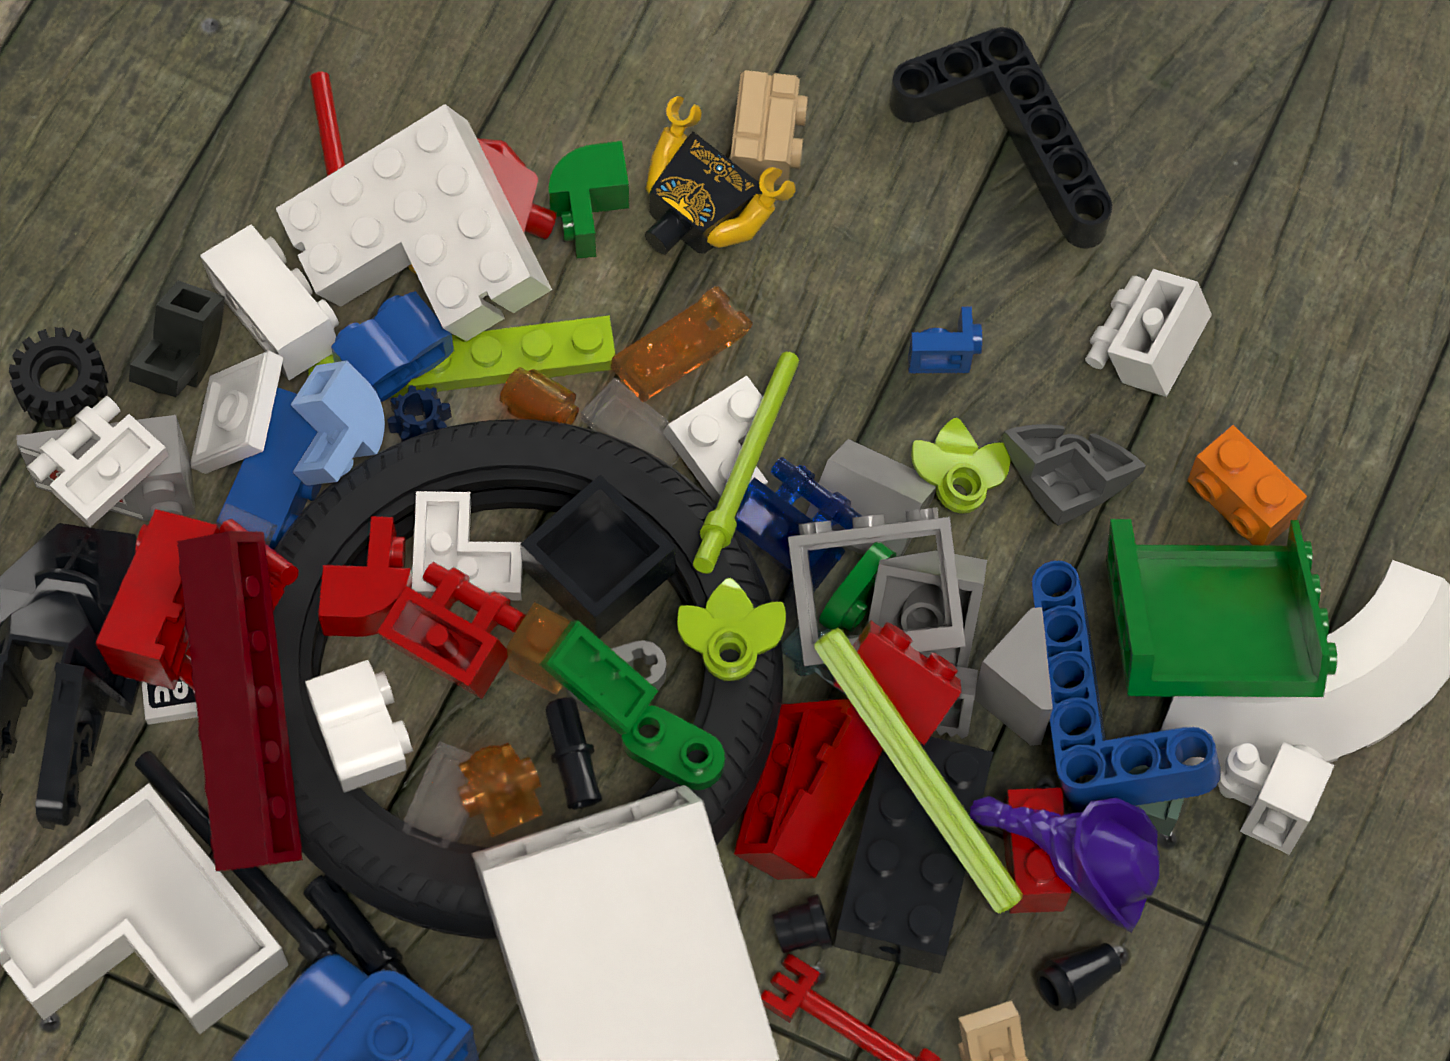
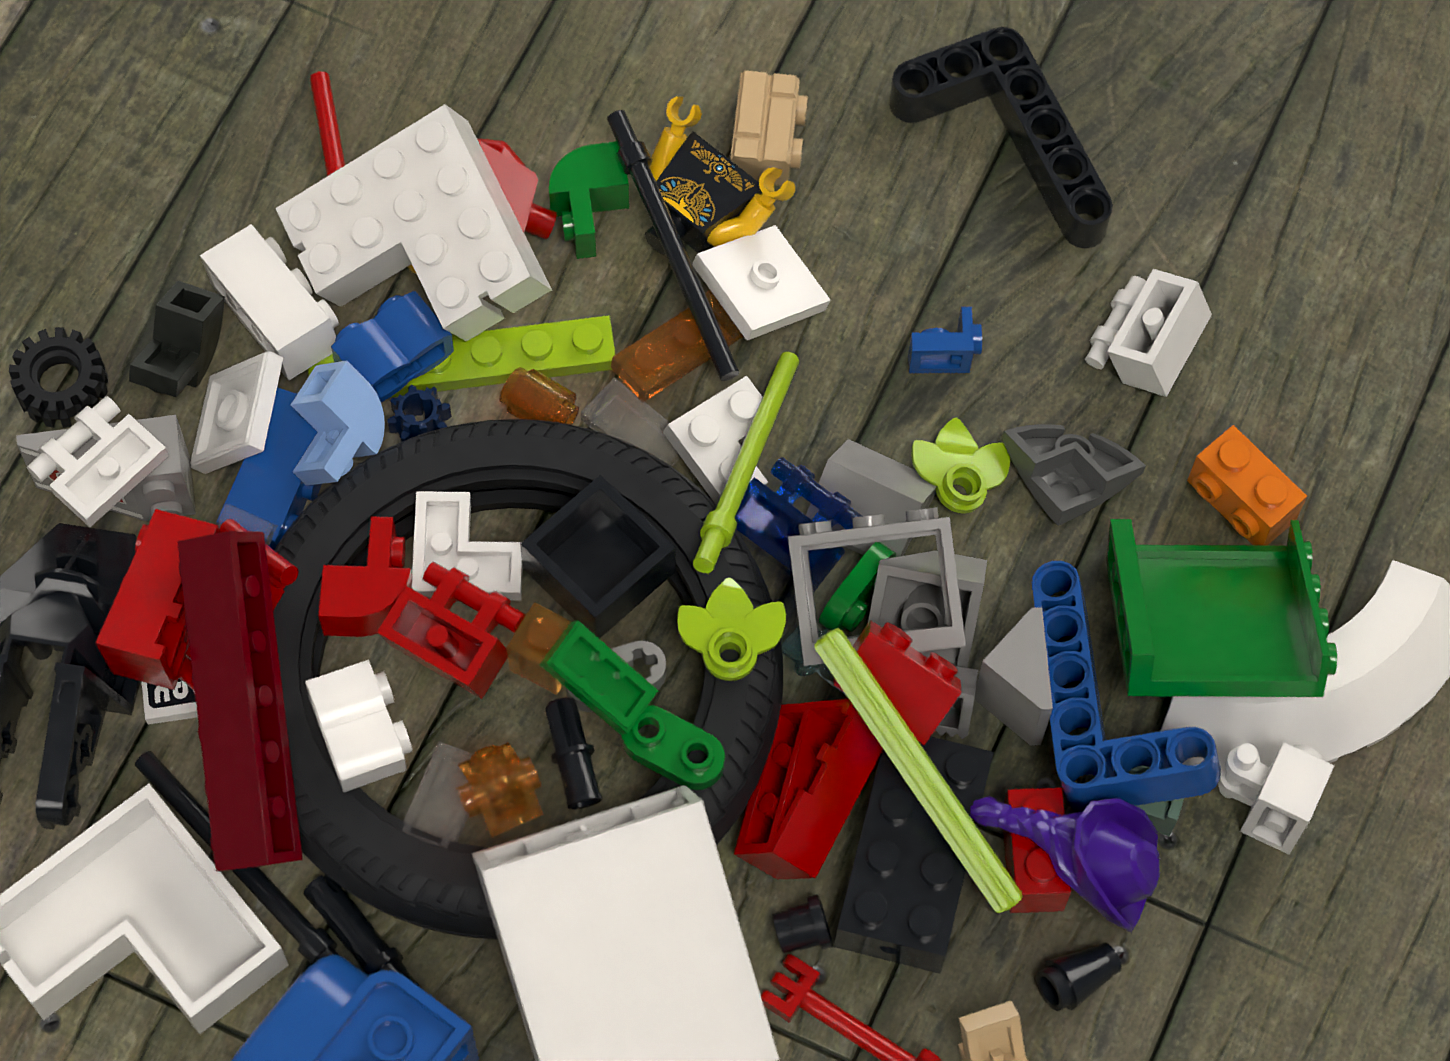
(636, 162): none -> black bar
(761, 282): none -> white plate

